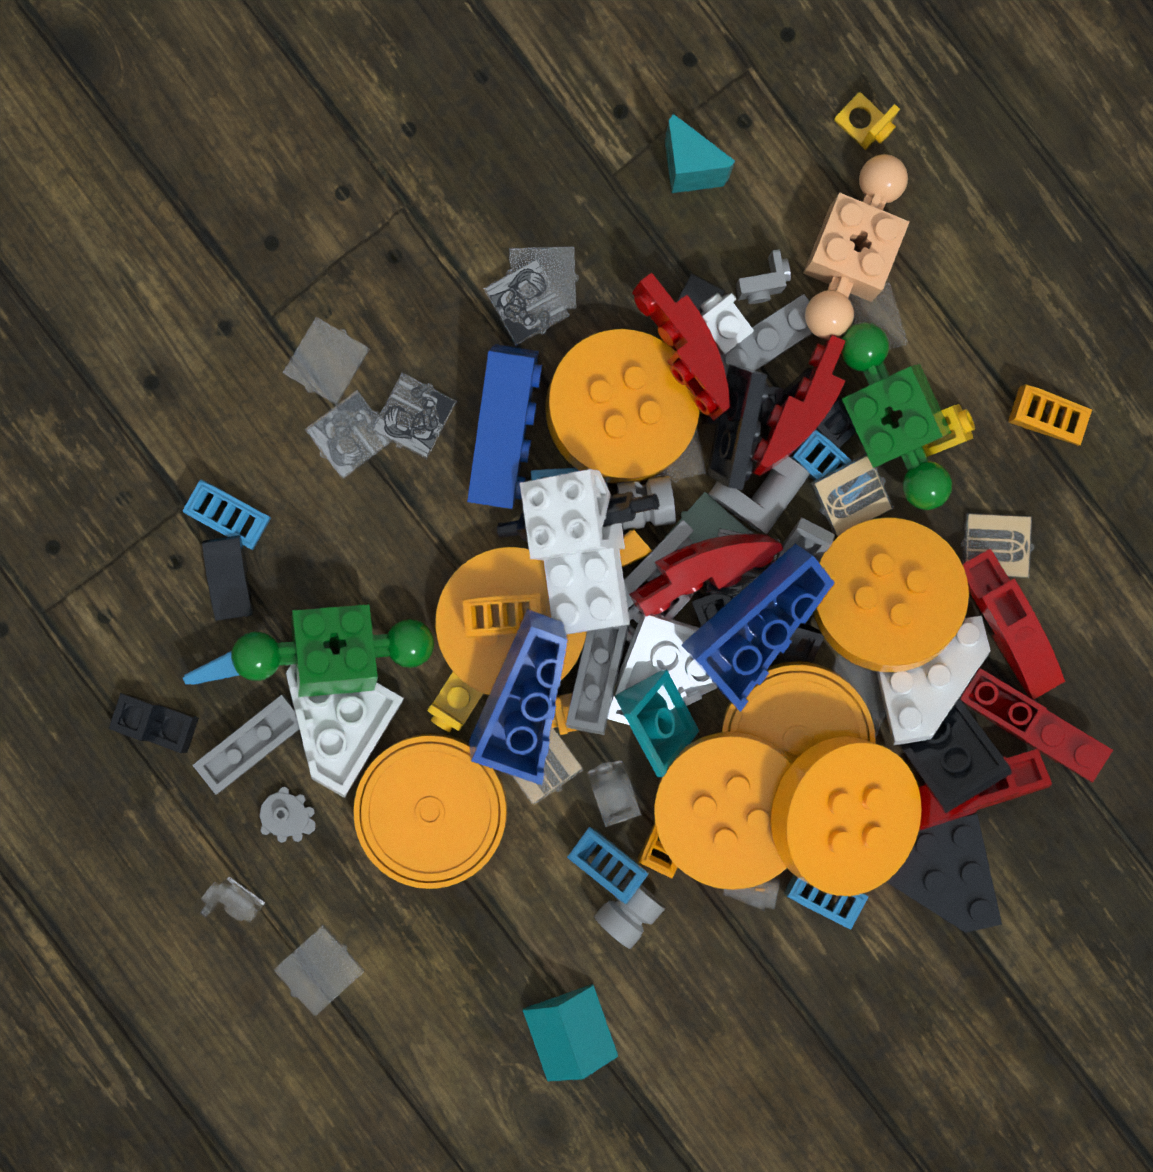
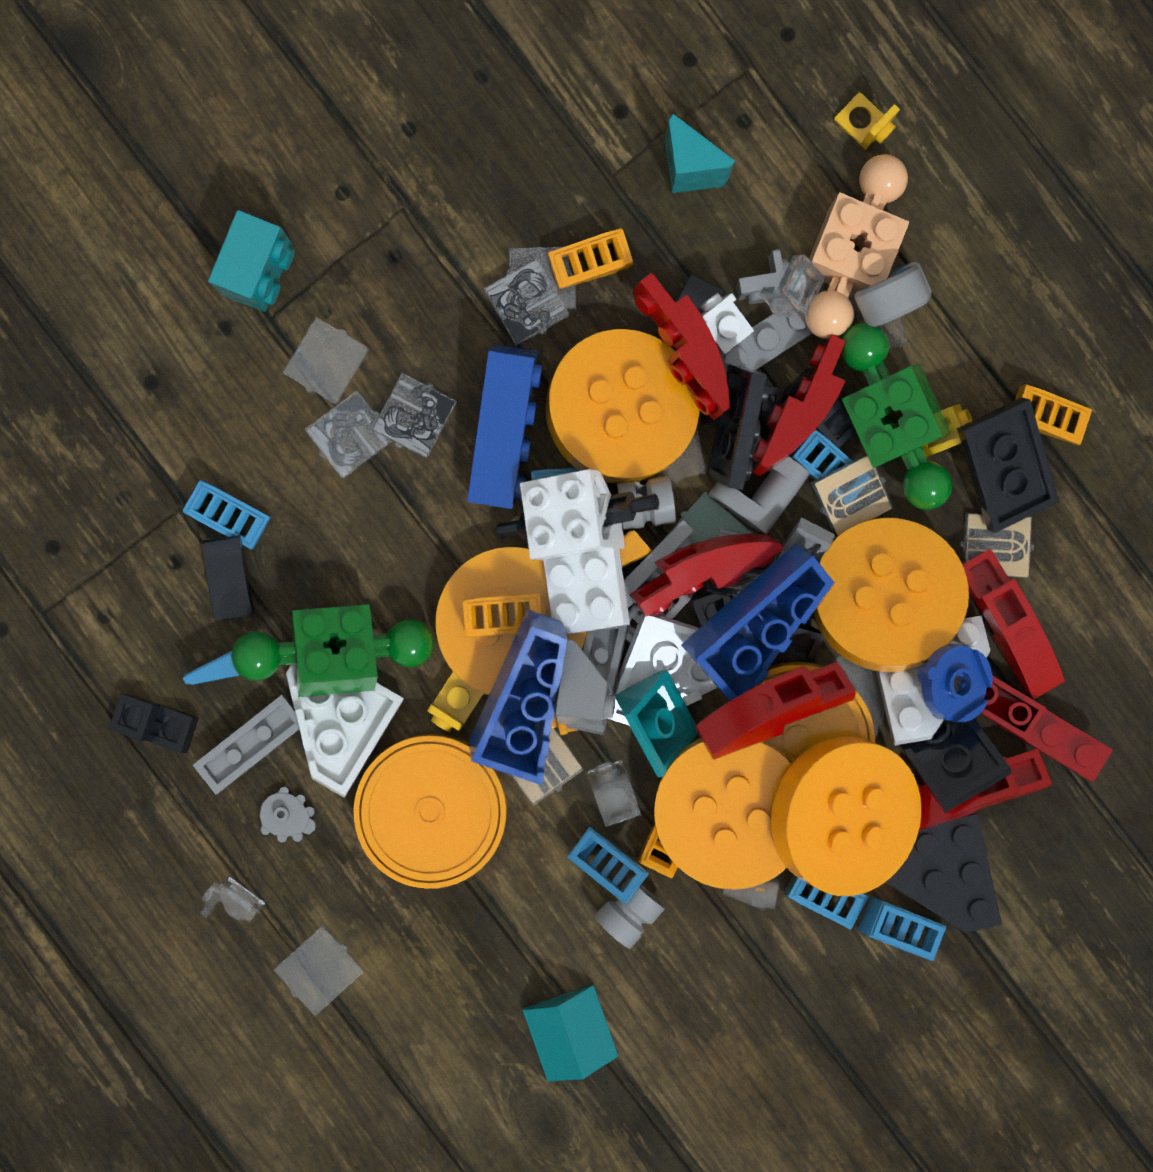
(252, 262): none -> teal brick
(583, 692): none -> light grey slope
(601, 241): none -> light orange slope
(771, 706): none -> red slope
(796, 288): none -> clear bracket
(880, 918): none -> dark azure slope
(895, 296): none -> light grey animal
(938, 679): none -> blue plate
(1008, 464): none -> black plate

